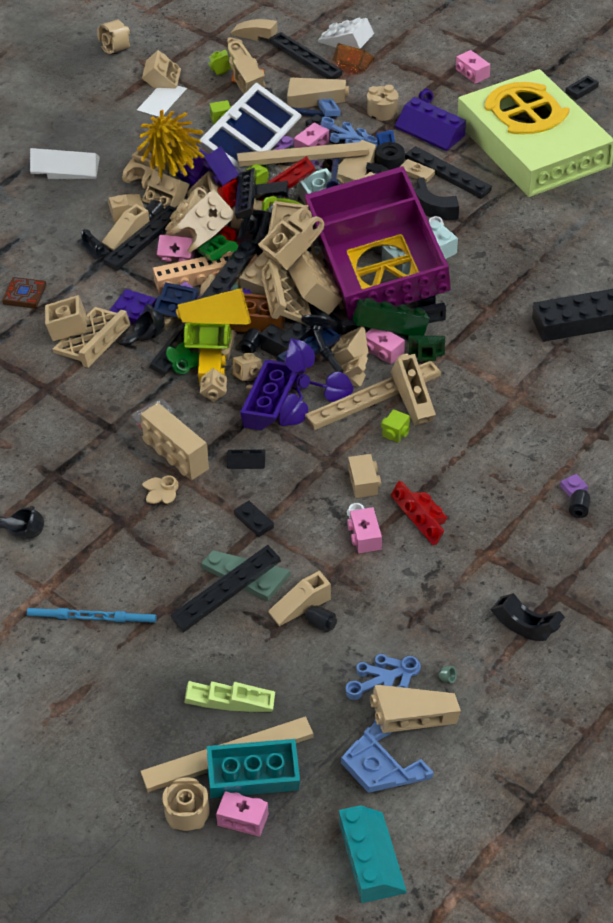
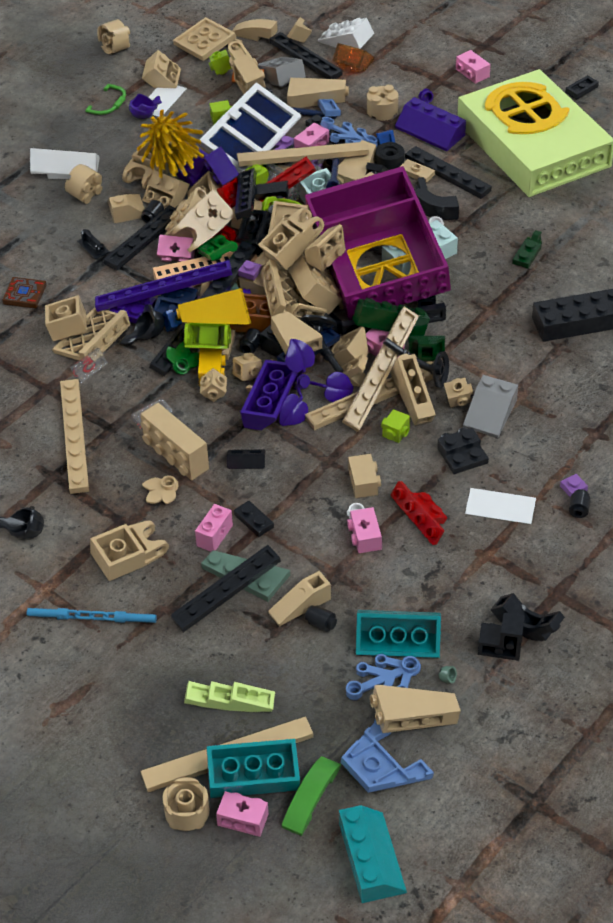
(74, 436): none -> tan plate
(83, 183): none -> tan brick
(89, 365): none -> clear tile
(117, 104): none -> bright green piece
(126, 226): tan slope -> none
(126, 549): none -> tan brick
(143, 107): none -> dark purple hat
(163, 285): none -> dark purple tile
(170, 320): none -> blue tile
(204, 39): none -> tan plate
(214, 528): none -> bright pink brick
(250, 270): none -> medium lavender plate
(281, 69): none -> light grey slope
(287, 327): none -> tan slope
(299, 31): none -> tan slope
(300, 310): none -> tan slope
(308, 795): none -> bright green slope
(326, 248): none -> tan slope
(379, 370): none -> tan tile
(398, 633): none -> teal slope
(437, 368): none -> black dish
(458, 392): none -> tan brick
(462, 450): none -> black plate
(491, 406): none -> light grey slope
(500, 505): none -> white sticker
(502, 640): none -> black brick
(528, 250): none -> dark green hinge

